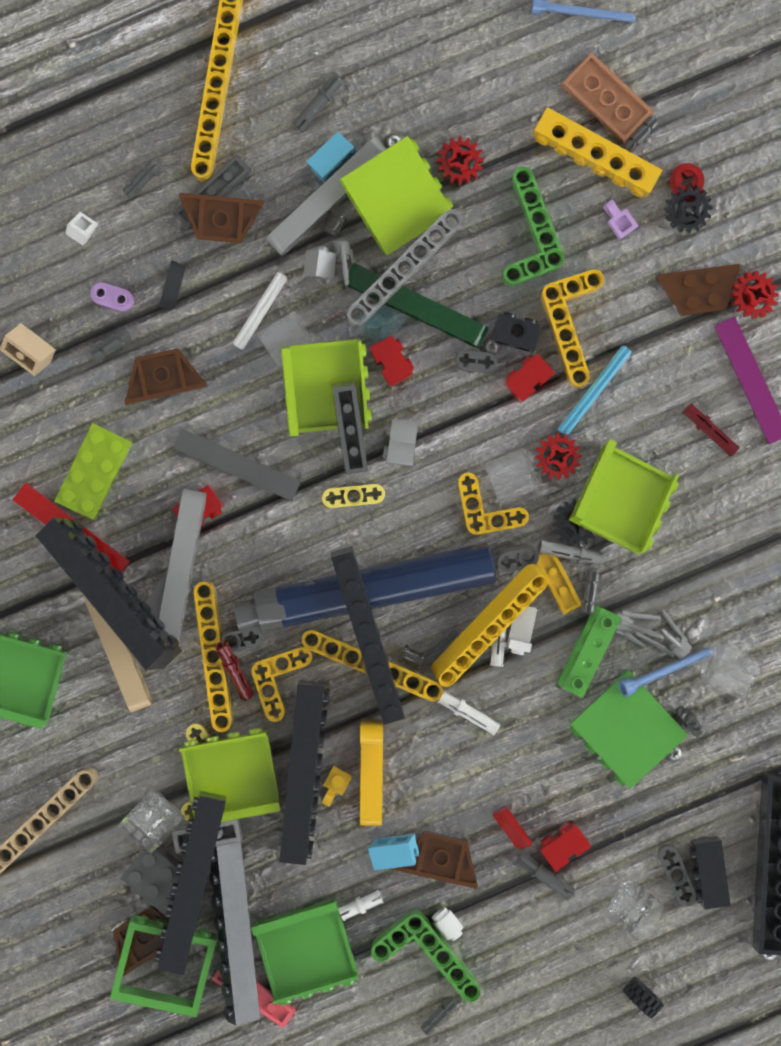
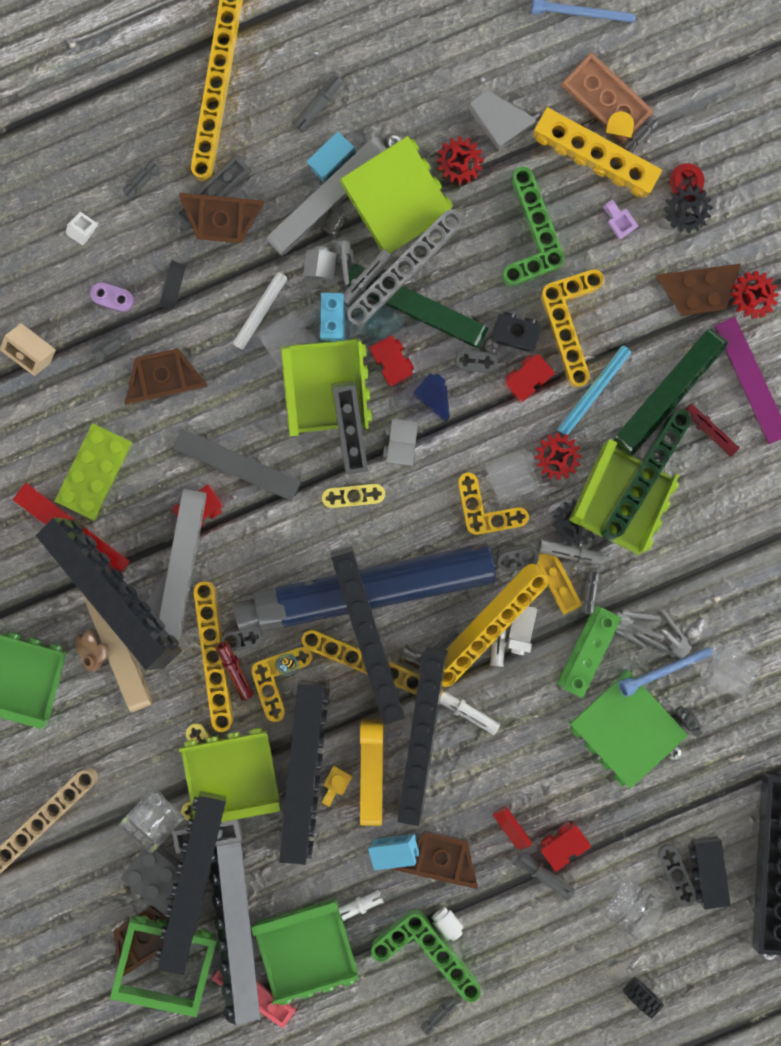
(91, 651): none -> medium nougat plate
(287, 664): none -> tile
(332, 317): none -> medium azure panel
(359, 285): none -> light grey pin
(422, 735): none -> black brick
(434, 395): none -> clear blue slope
(499, 119): none -> light grey slope
(620, 124): none -> yellow piece
(637, 480): none -> dark green beam
(670, 392): none -> dark green beam

